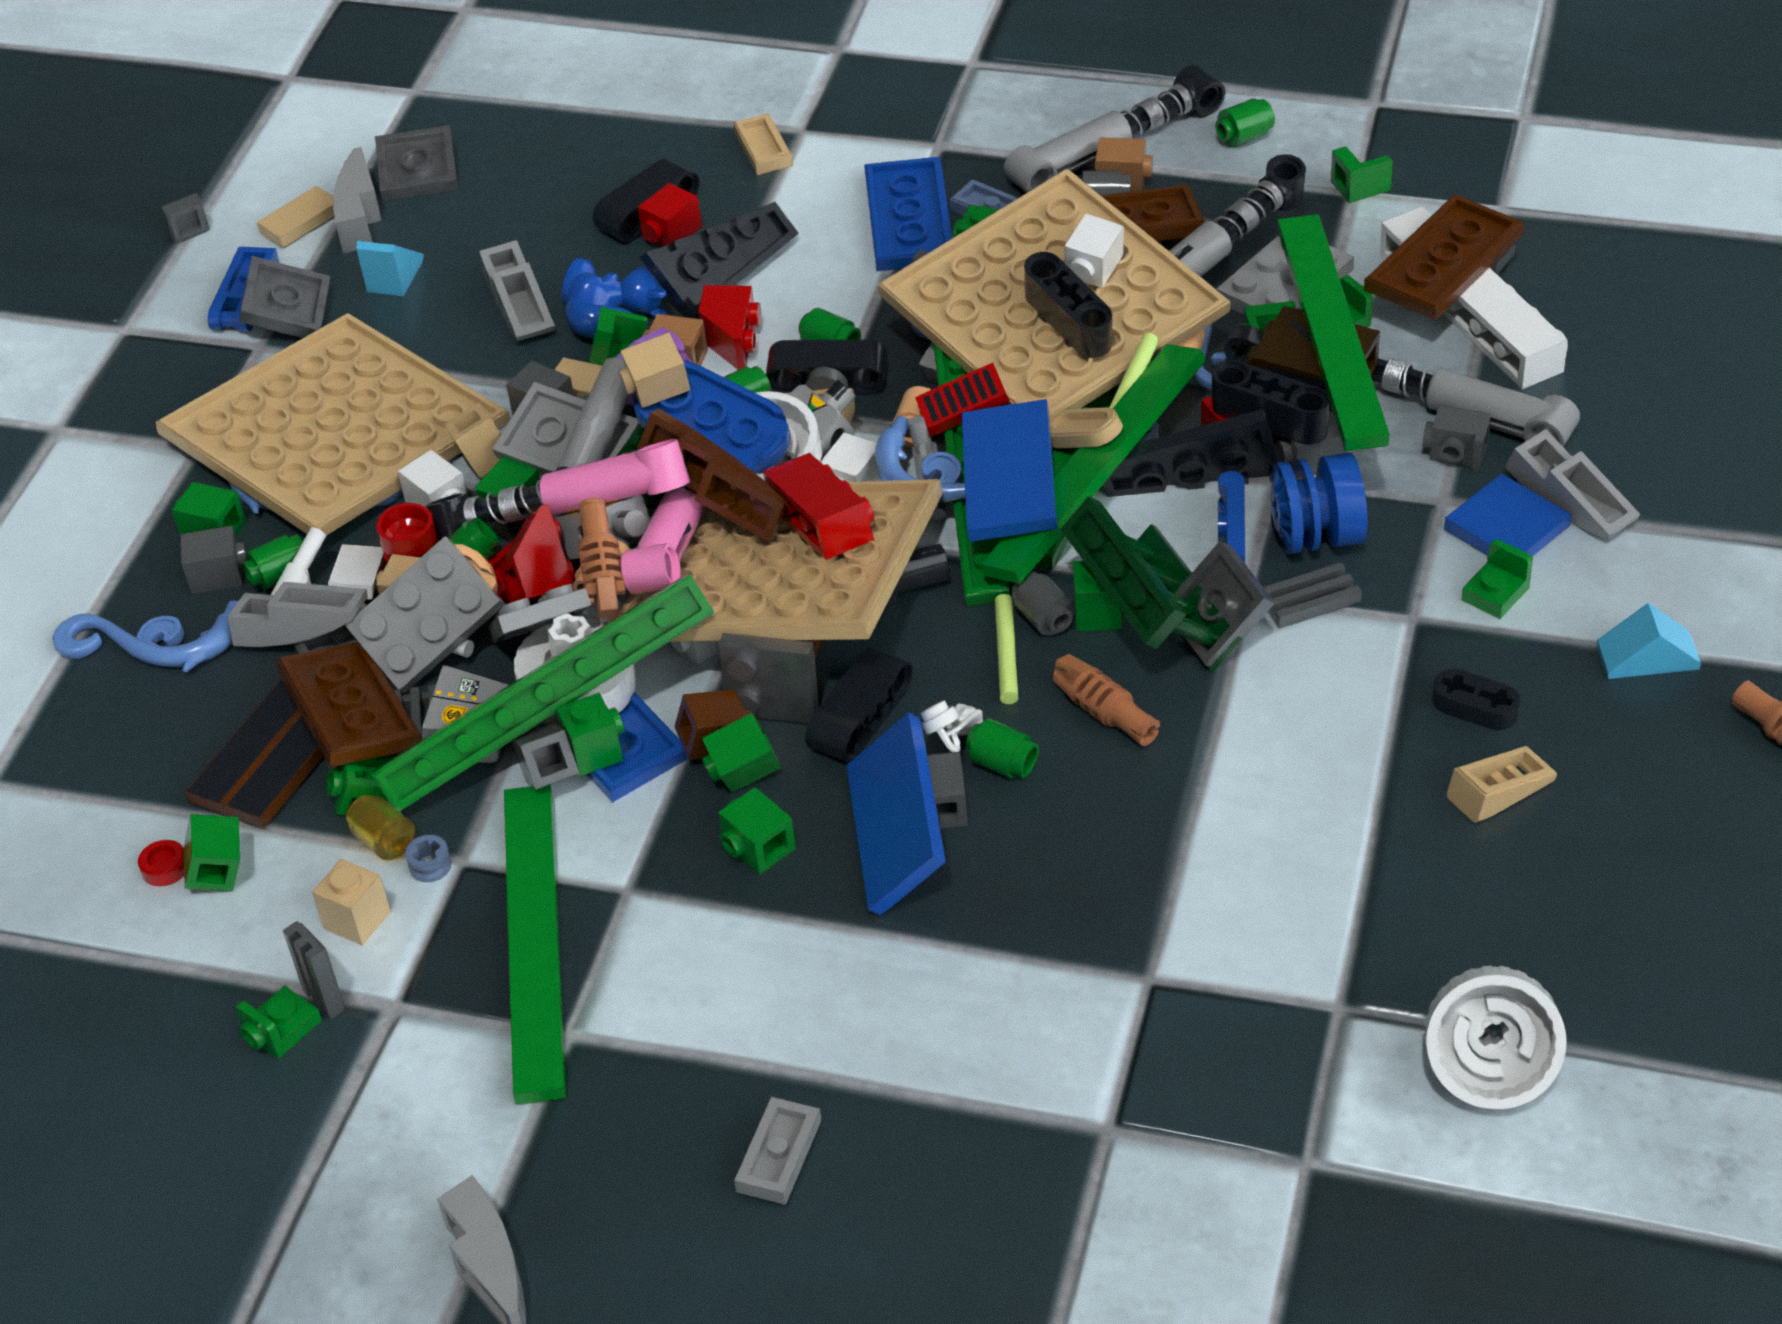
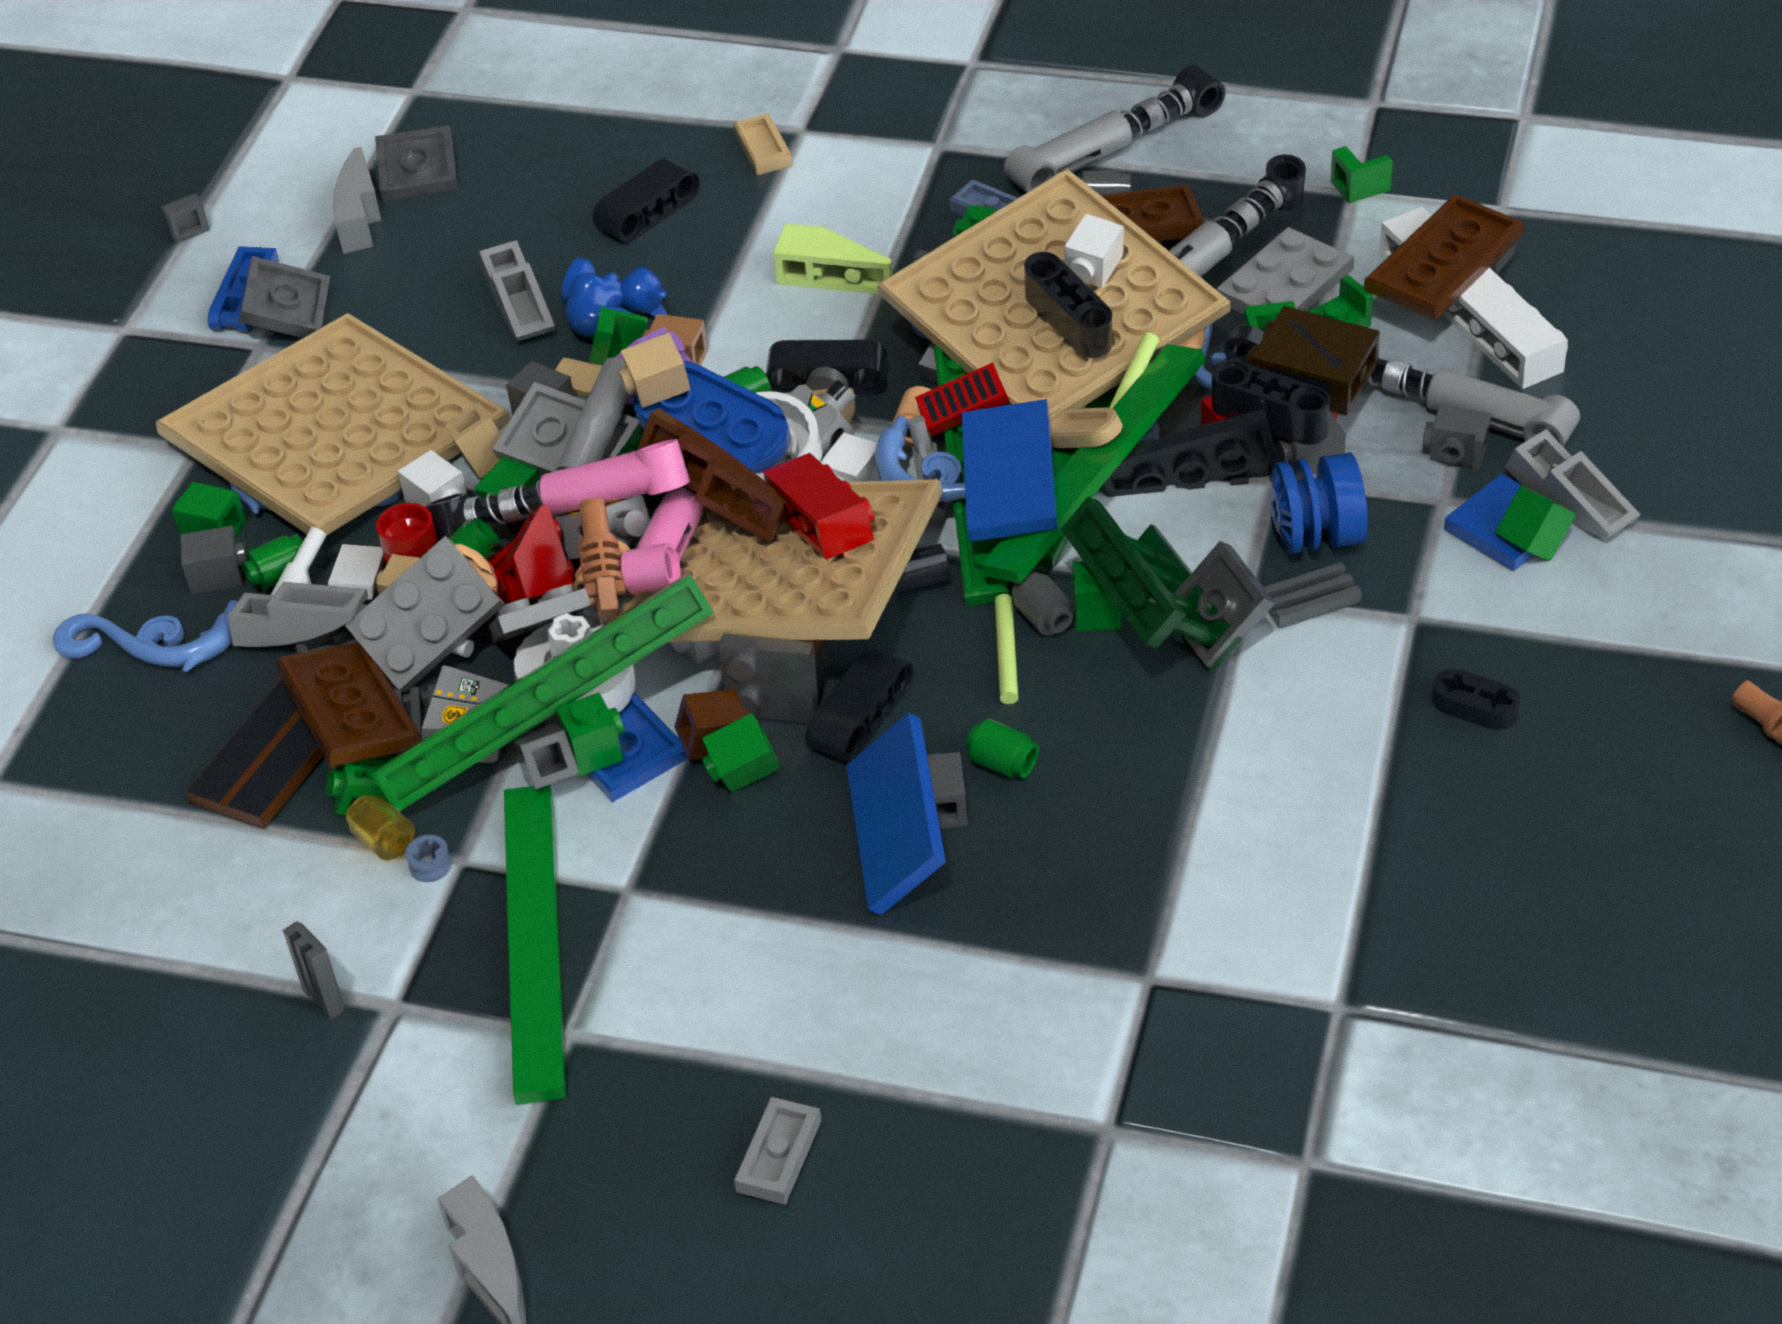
(162, 862): red tile -> none
(211, 852): green brick -> none
(277, 1022): green bracket -> none
(297, 217): tan tile -> none
(351, 901): tan brick -> none
(387, 267): medium azure slope -> none
(669, 215): red brick -> none
(718, 255): black wing -> none
(730, 321): red slope -> none
(756, 830): green brick -> none
(824, 325): green brick -> none
(827, 261): none -> yellowish green slope
(906, 210): blue tile -> none
(956, 721): white piece -> none
(1104, 699): nougat hinge -> none
(1125, 155): medium nougat brick -> none
(1232, 511): blue plate -> none
(1244, 121): green brick -> none
(1333, 334): green tile -> none
(1496, 783): tan slope -> none
(1500, 580): green bracket -> none
(1500, 998): white piece -> none
(1535, 523): none -> green panel
(1647, 645): medium azure slope -> none

